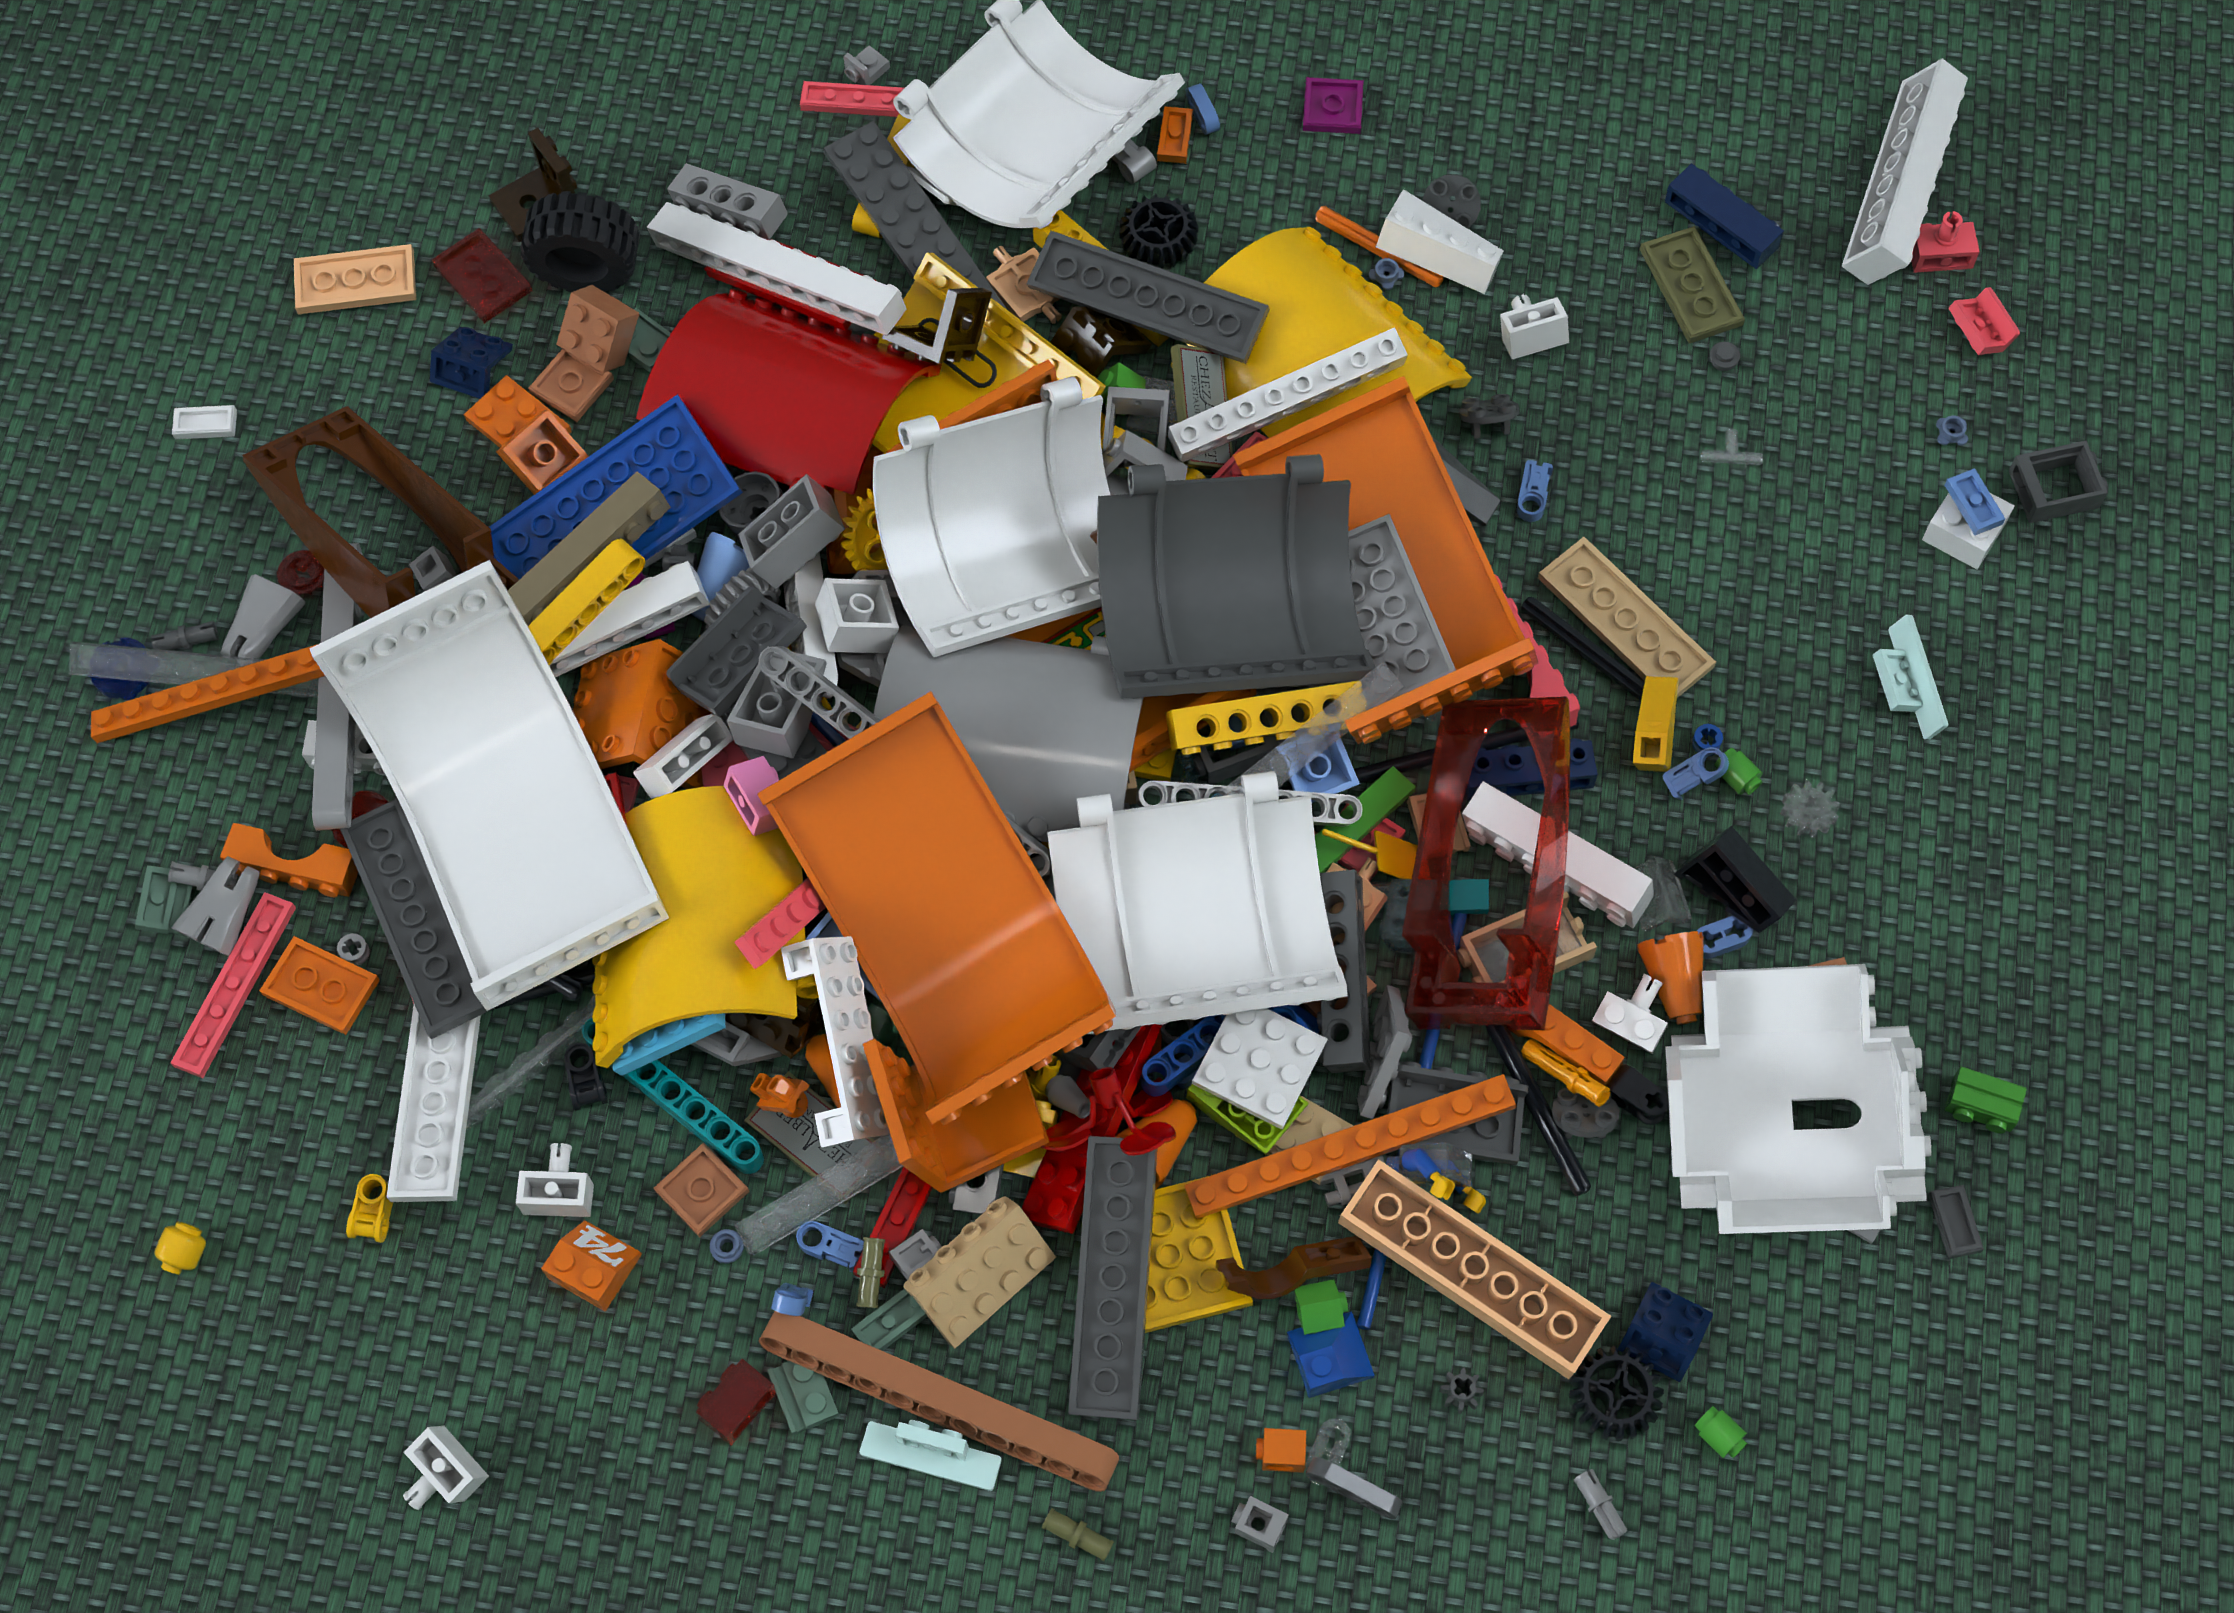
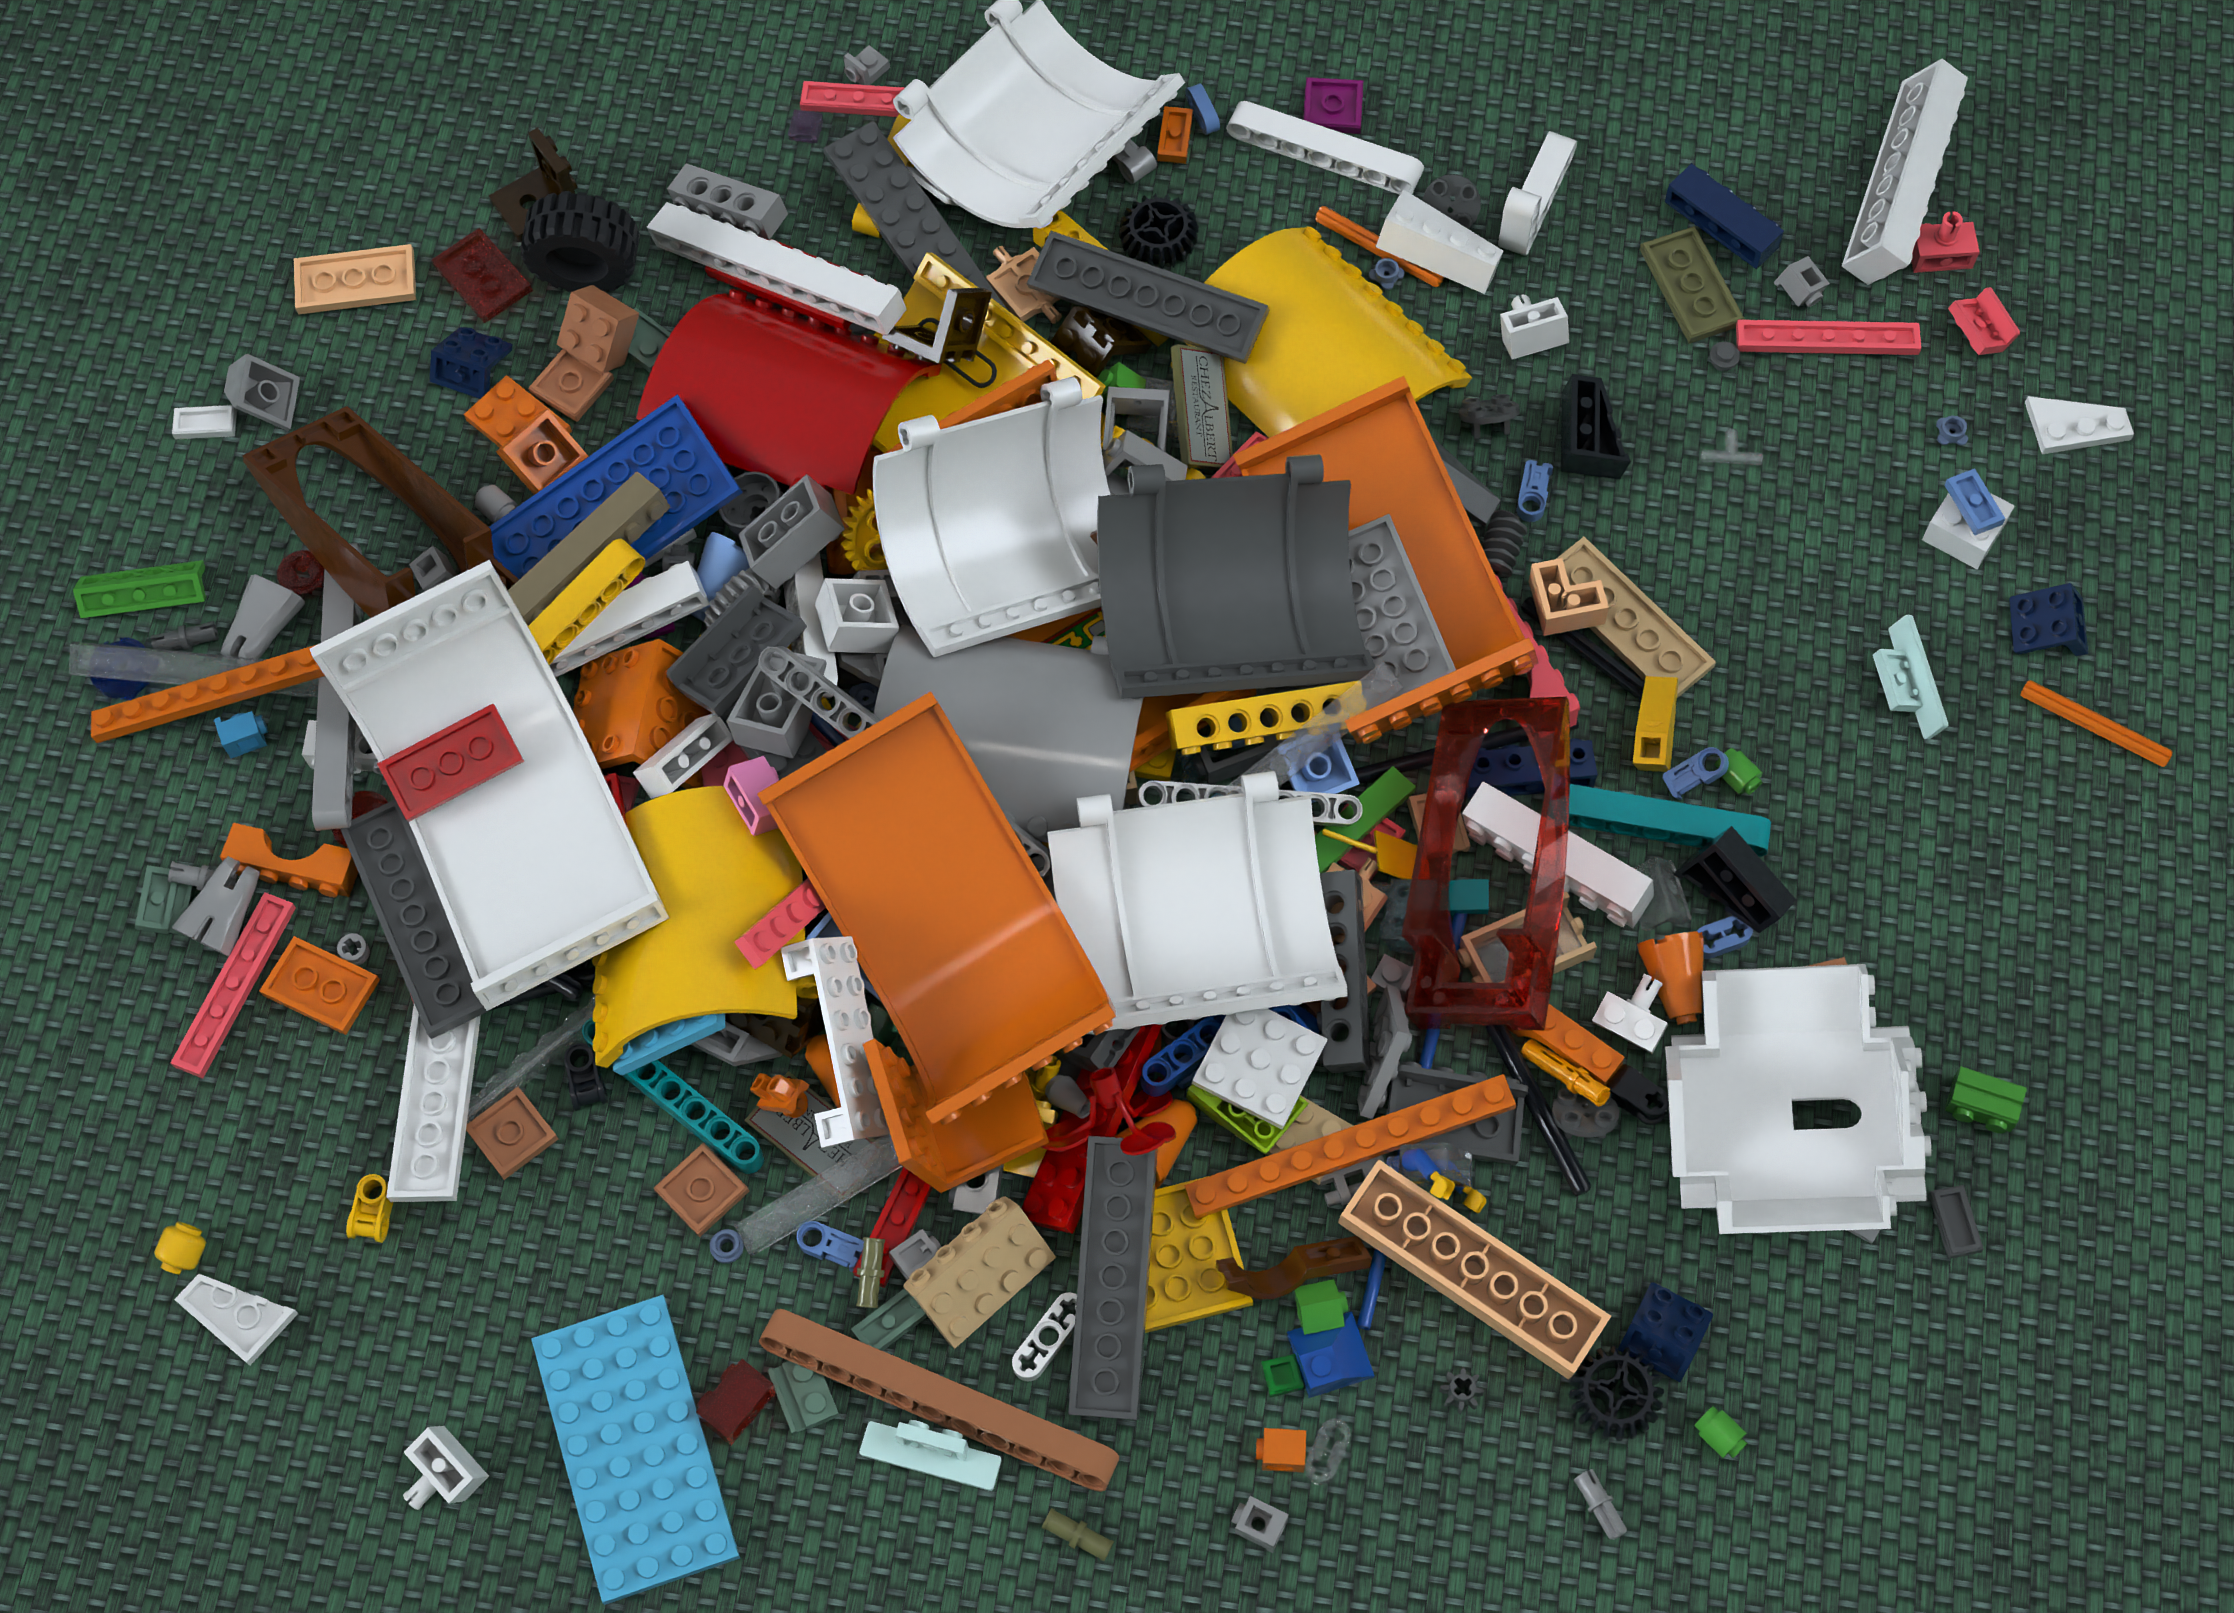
(140, 589): none -> bright green fence
(235, 1317): none -> white wing
(242, 733): none -> dark azure brick
(262, 390): none -> light grey slope
(450, 762): none -> red plate
(493, 503): none -> light grey brick
(511, 1133): none -> nougat plate
(556, 1190): white brick -> none
(591, 1264): orange slope -> none
(634, 1449): none -> medium azure plate
(791, 1299): medium blue piece -> none
(805, 126): none -> clear purple plate
(863, 690): none -> sand blue plate
(1026, 1351): none -> white beam
(1282, 1375): none -> green tile
(1287, 395): white brick -> none
(1325, 148): none -> white beam
(1354, 1488): beam -> none
(1393, 973): none -> light grey bracket
(1503, 542): none -> dark grey piece
(1528, 206): none -> white beam
(1565, 606): none -> light nougat brick
(1588, 431): none -> black wedge
(1662, 819): none -> teal beam
(1707, 729): blue bush -> none
(1803, 282): none -> light grey brick
(1810, 808): clear gear -> none
(1828, 337): none -> coral plate
(2030, 491): dark grey window -> none
(2049, 620): none -> dark blue bracket
(2076, 425): none -> white wing
(2096, 723): none -> orange axle

